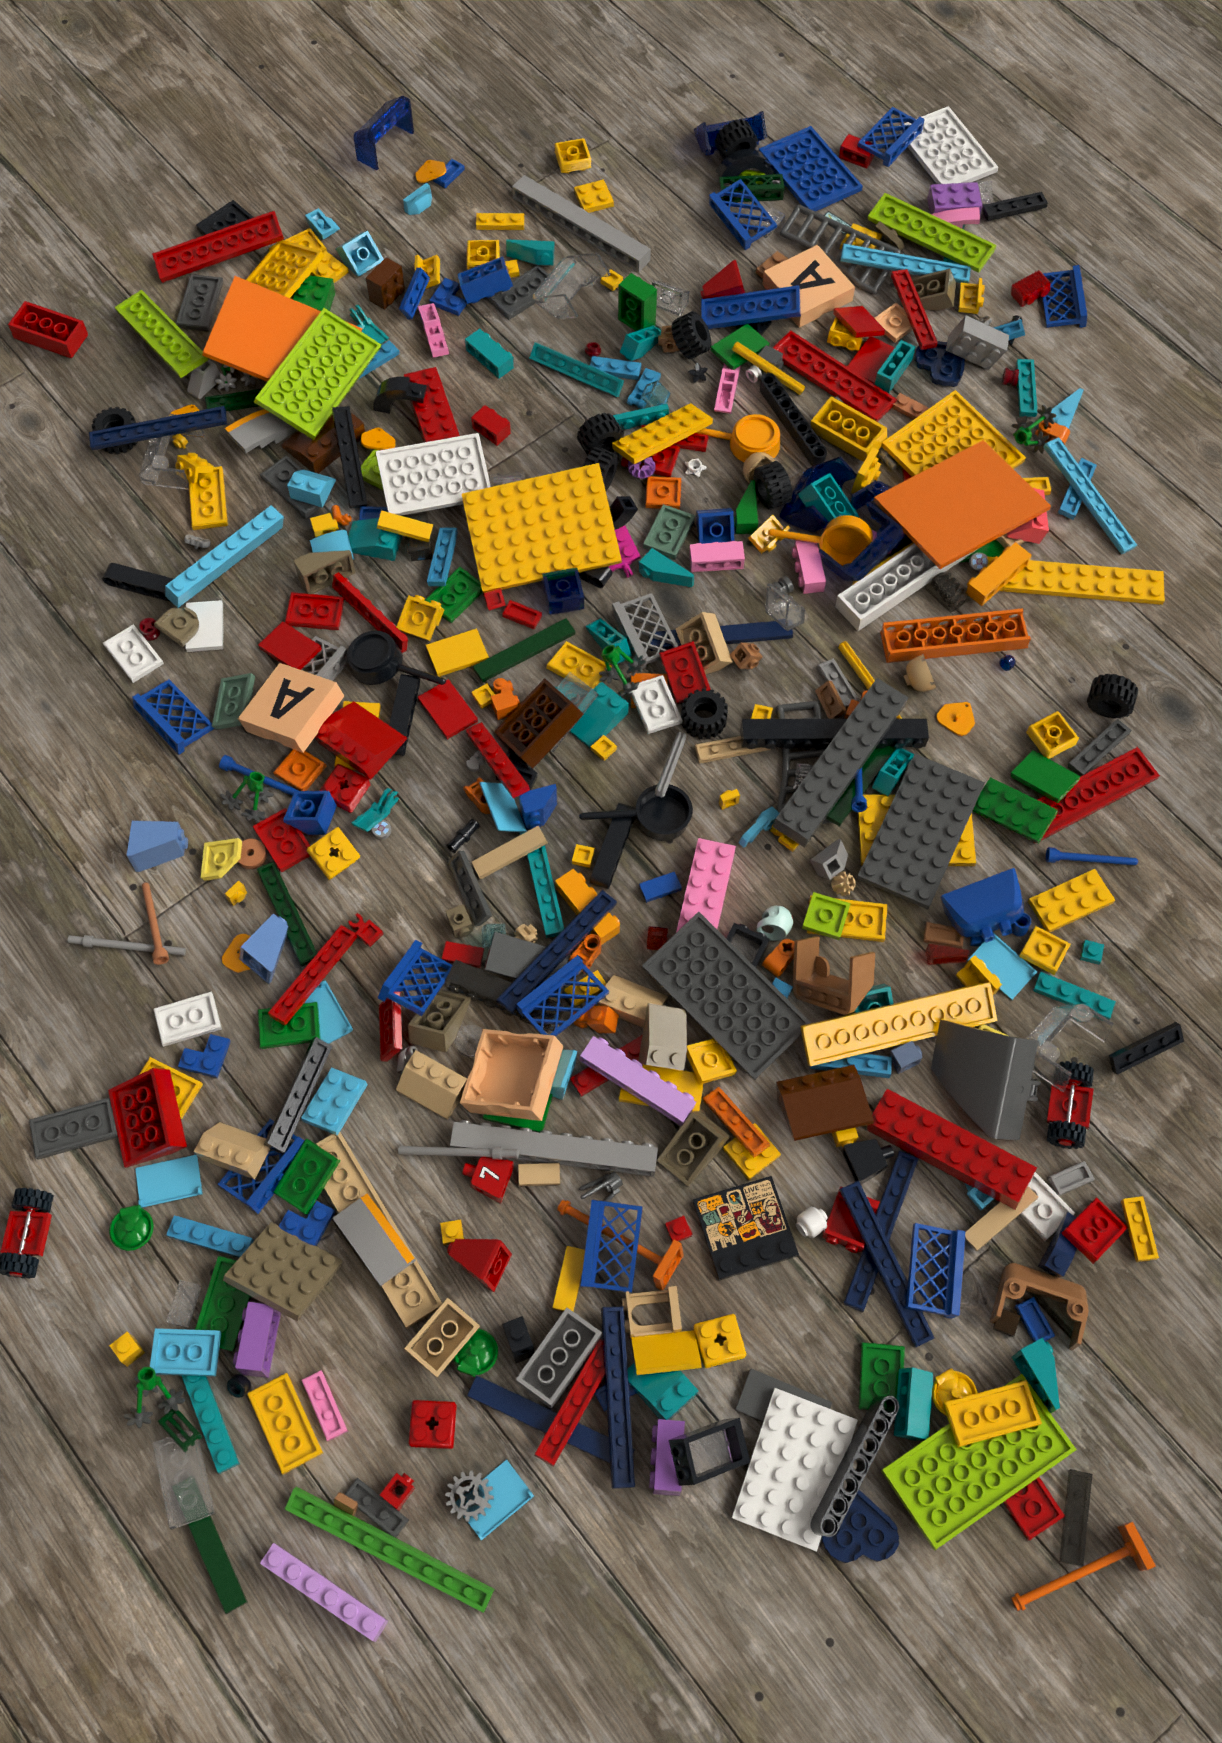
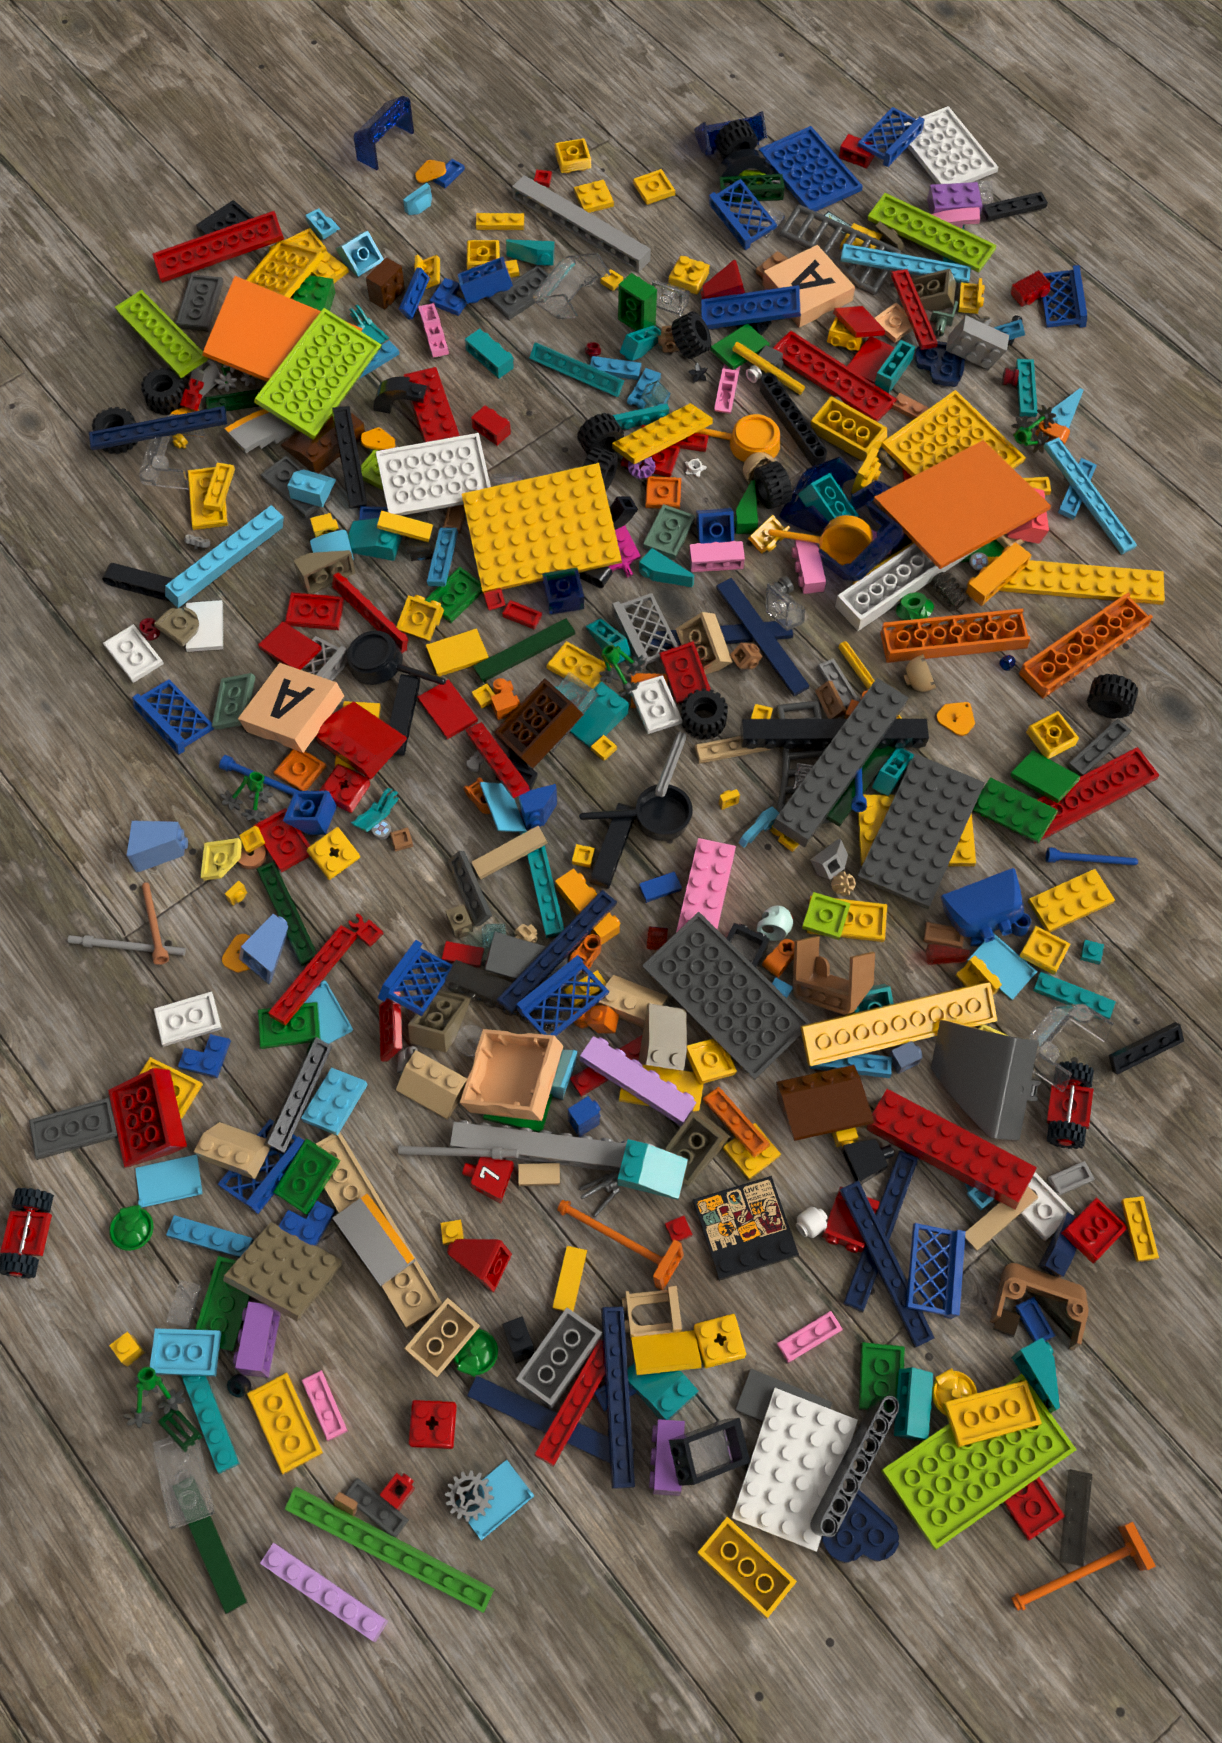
(48, 329): red brick -> none
(160, 381): none -> black tyre
(191, 397): none -> red plate
(193, 465): yellow bracket -> none
(219, 486): none -> yellow plate
(252, 839): none -> yellow plate
(342, 519): orange arm -> none
(401, 839): none -> medium nougat tile
(455, 517): none -> medium nougat tile
(463, 835): black pin -> none
(543, 177): none -> red plate
(584, 1116): none -> blue brick
(593, 1244): blue fence -> none
(652, 1170): none -> slope
(654, 186): none -> yellow plate
(689, 274): none -> yellow brick
(746, 1568): none -> yellow brick
(762, 637): none -> dark blue tile
(809, 1337): none -> bright pink tile
(914, 606): none -> green piece
(942, 319): none -> sand green bracket
(1084, 645): none -> orange tile

